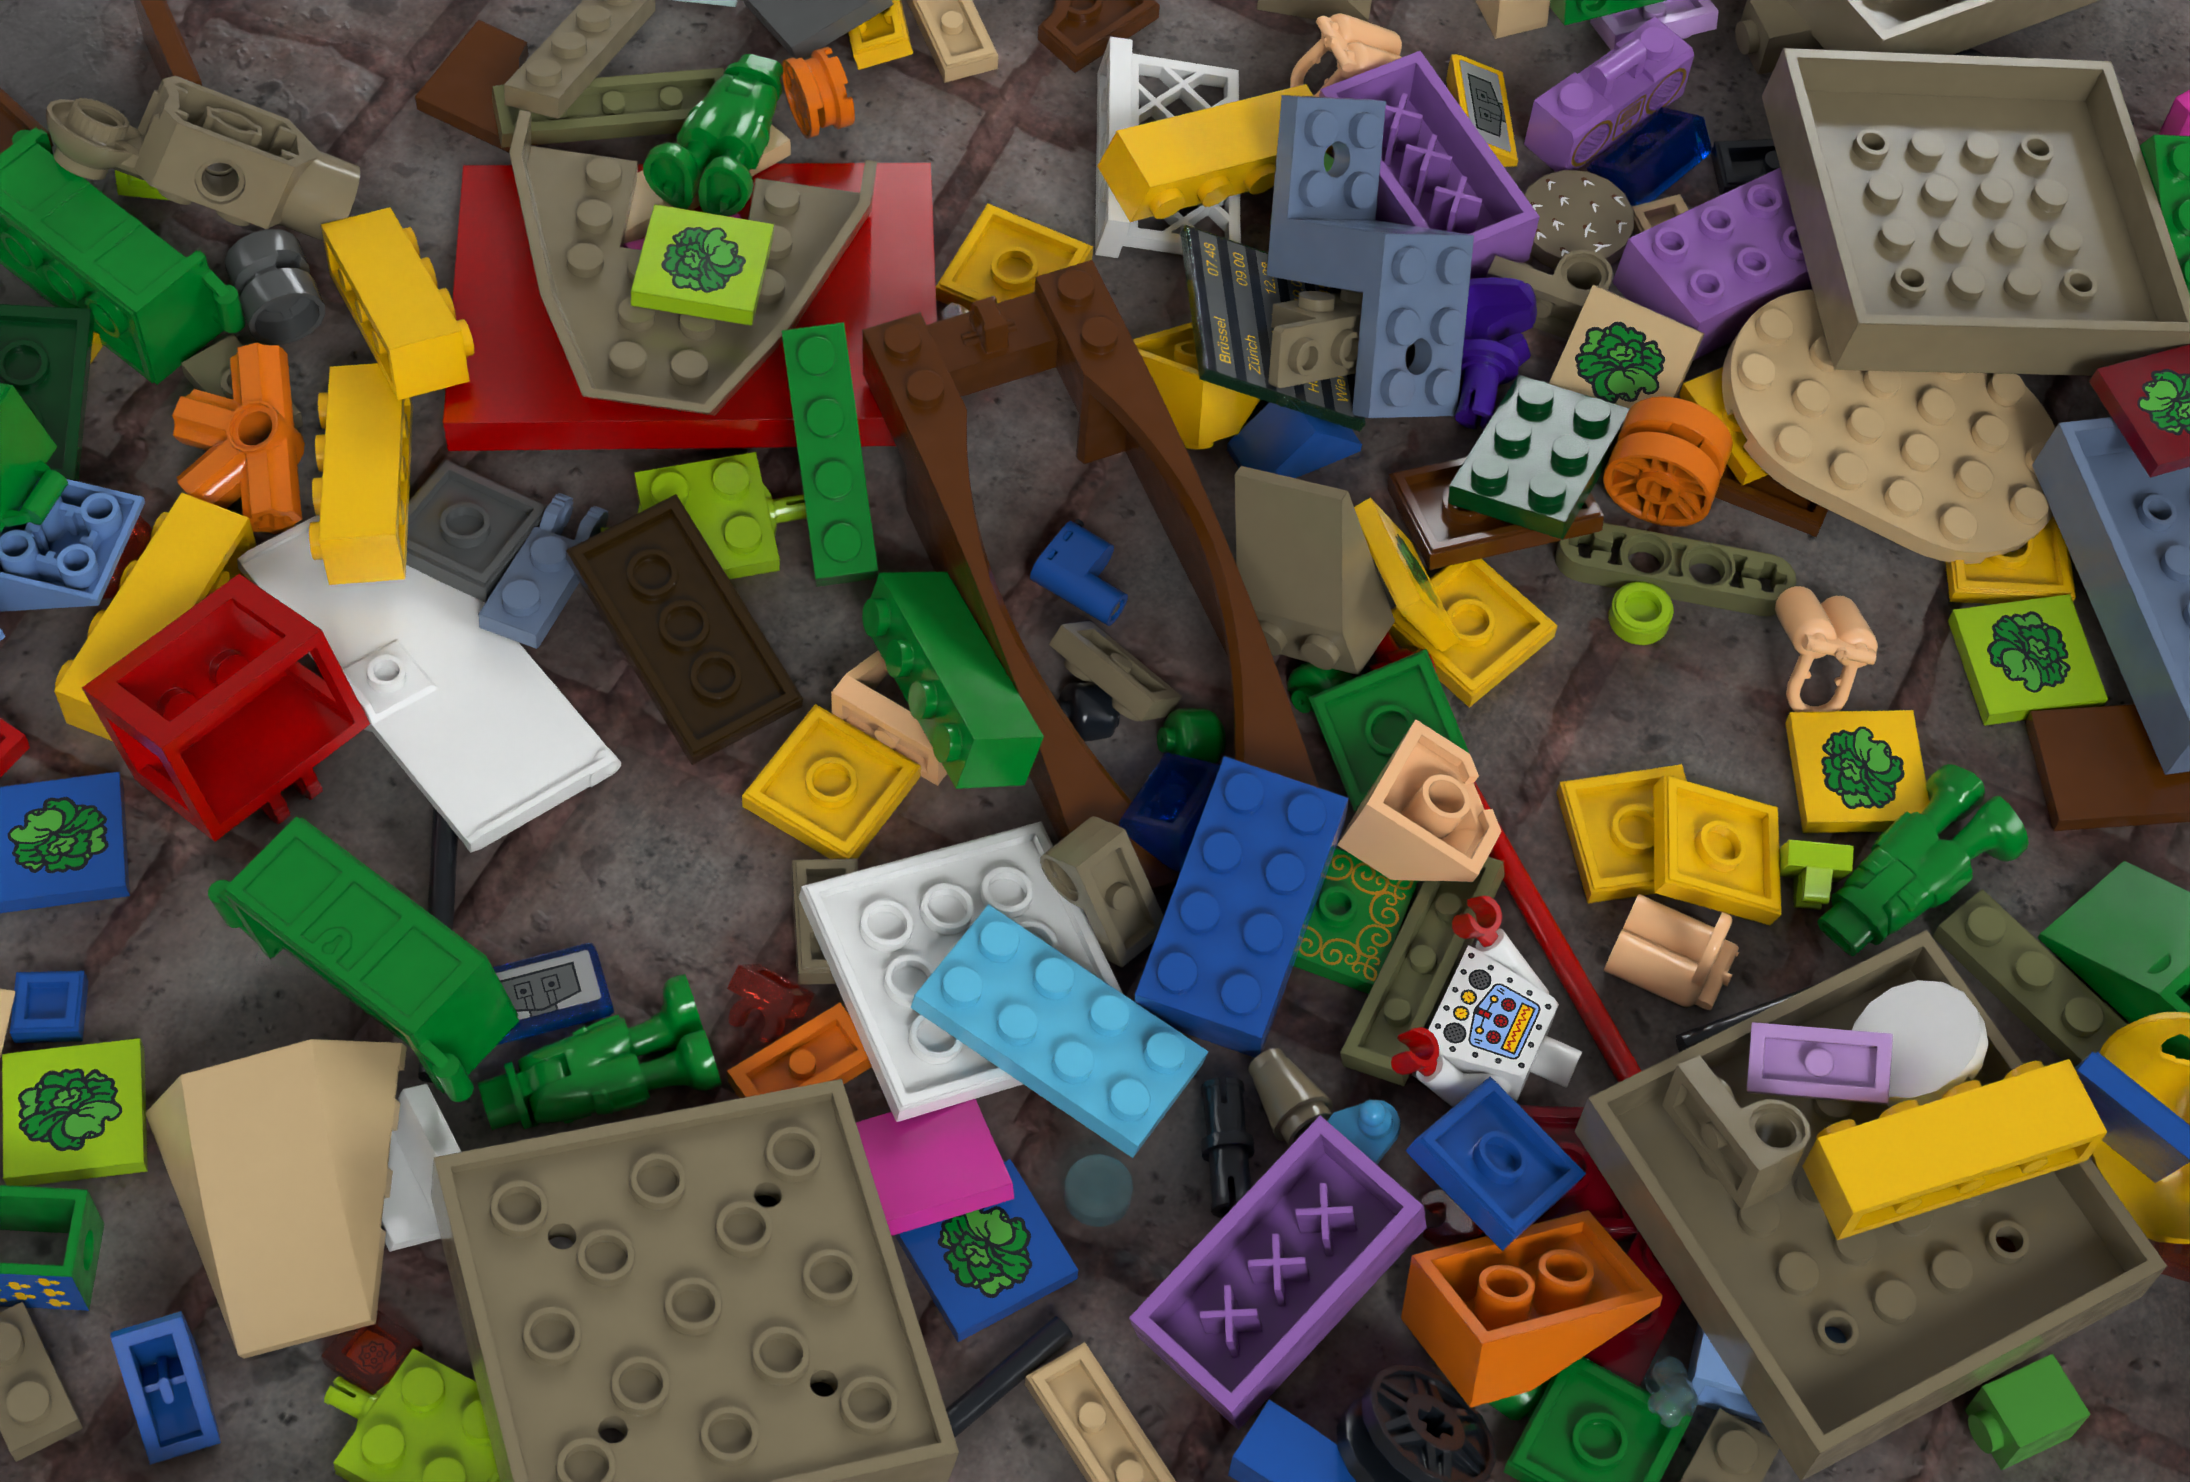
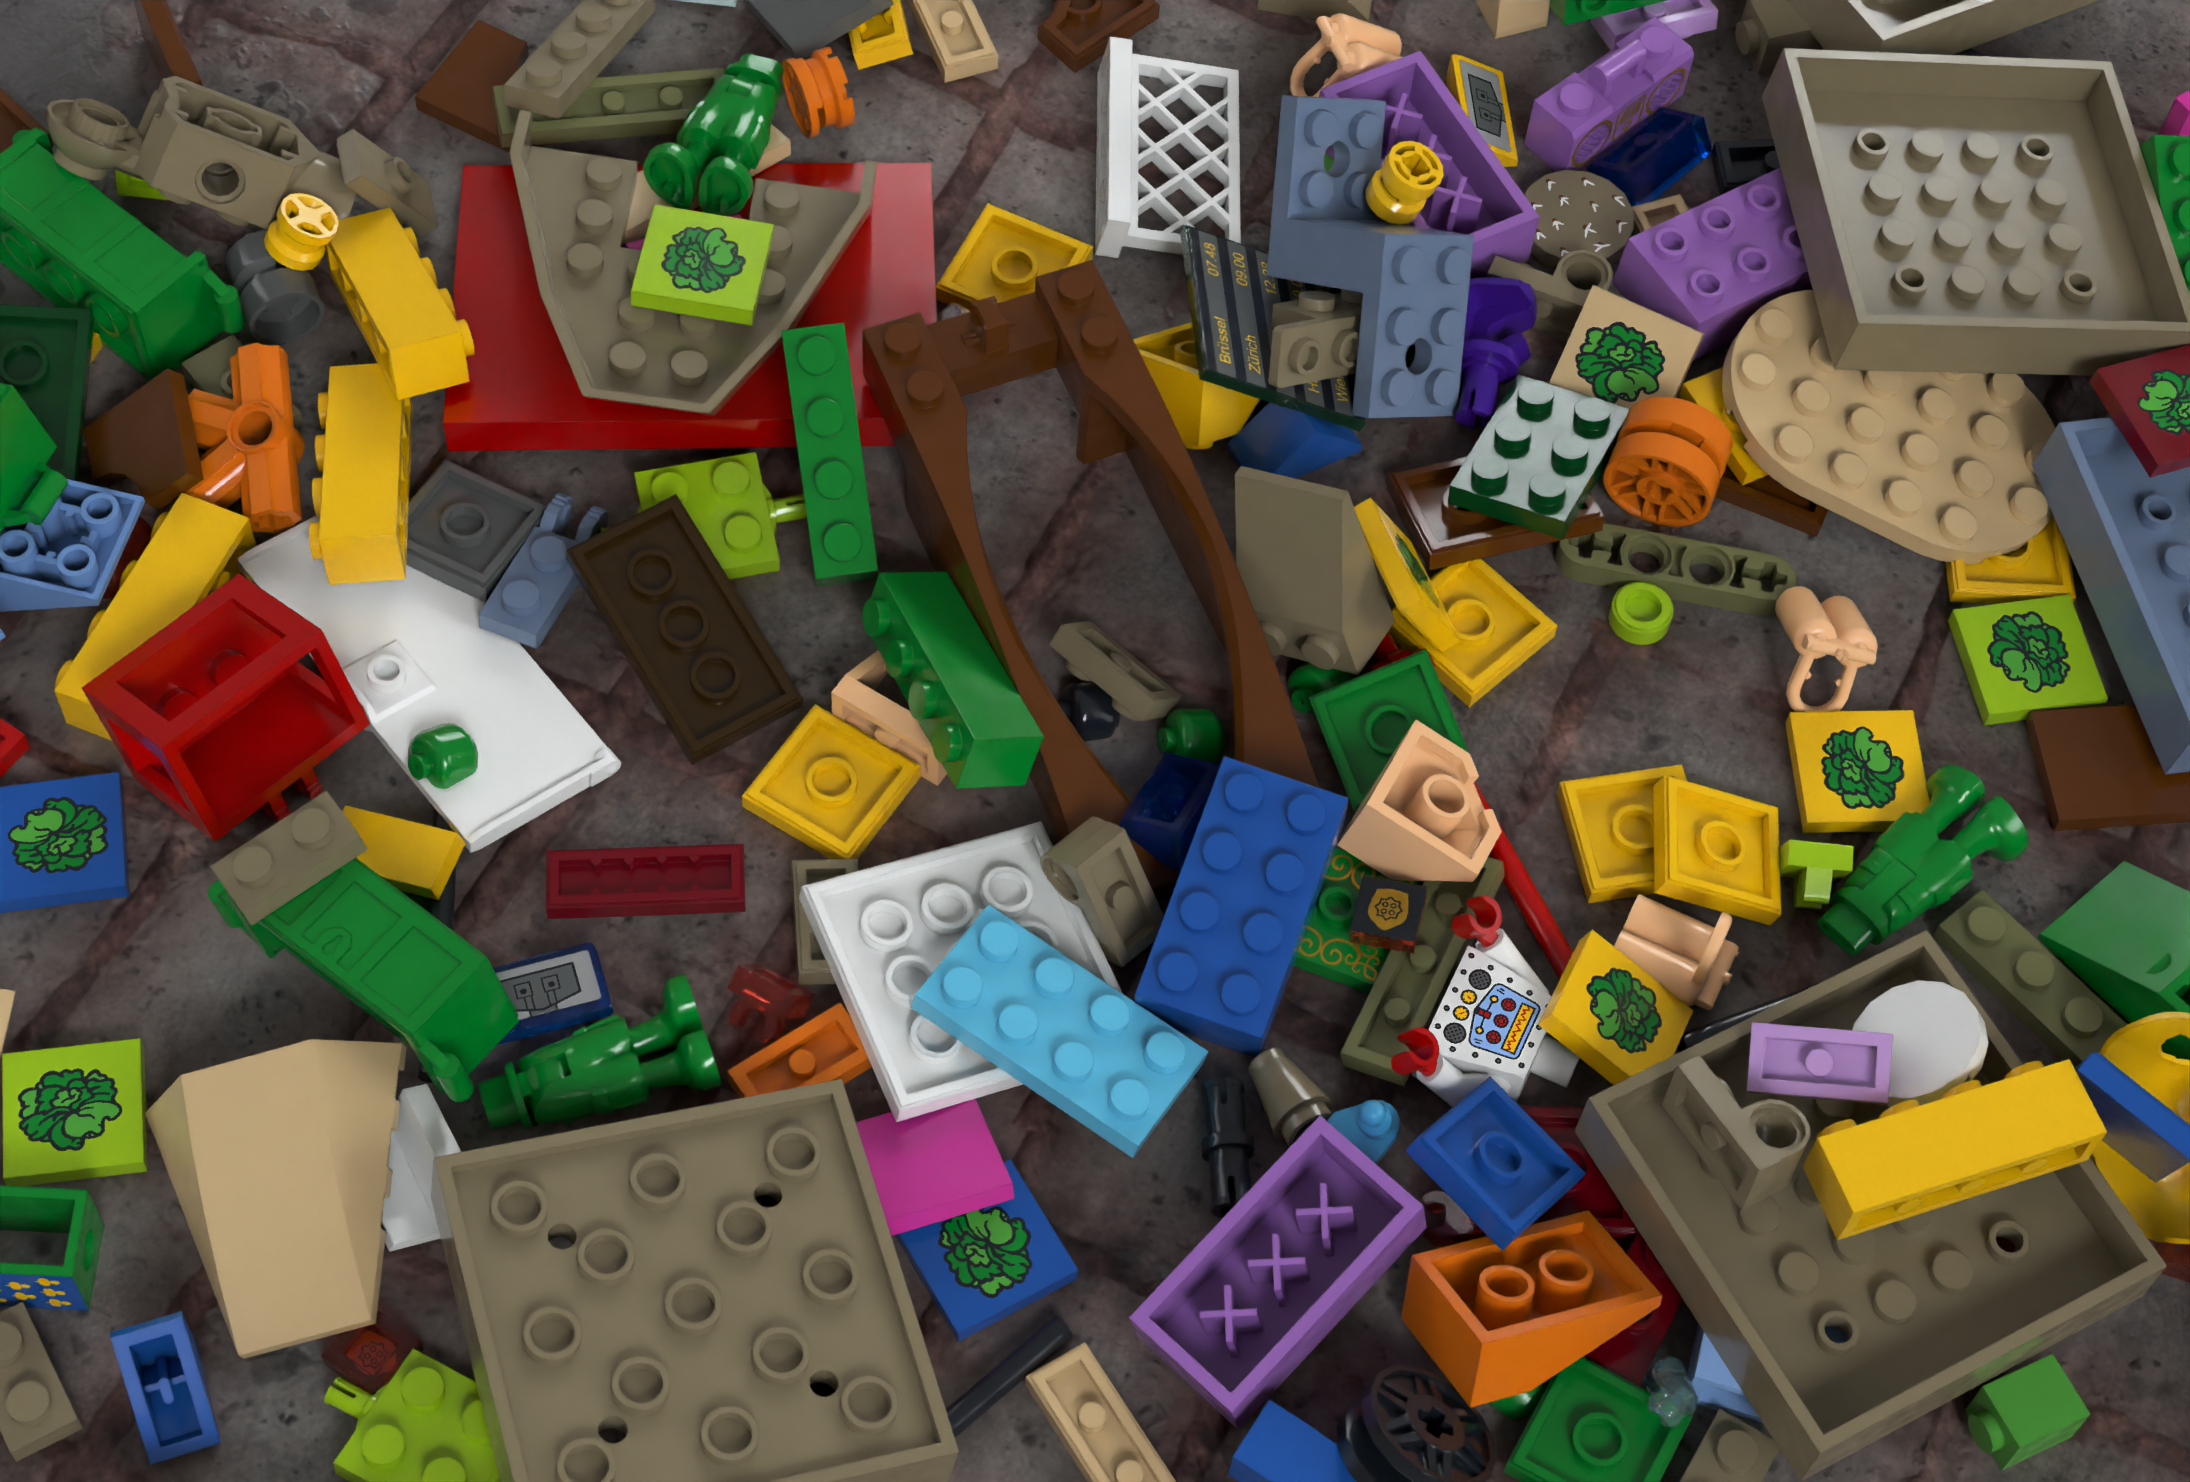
(49, 1006): blue tile -> none
(148, 441): none -> reddish brown tile
(289, 858): none -> dark tan plate
(301, 231): none -> yellow wheel
(386, 182): none -> dark tan plate
(406, 852): none -> yellow tile
(442, 755): none -> green piece
(645, 881): none -> dark red plate
(1072, 568): blue piece -> none
(1098, 1190): clear light blue tile -> none
(1196, 156): yellow brick -> none
(1388, 914): none -> tile
(1404, 182): none -> yellow wheel
(1613, 1012): none -> yellow tile

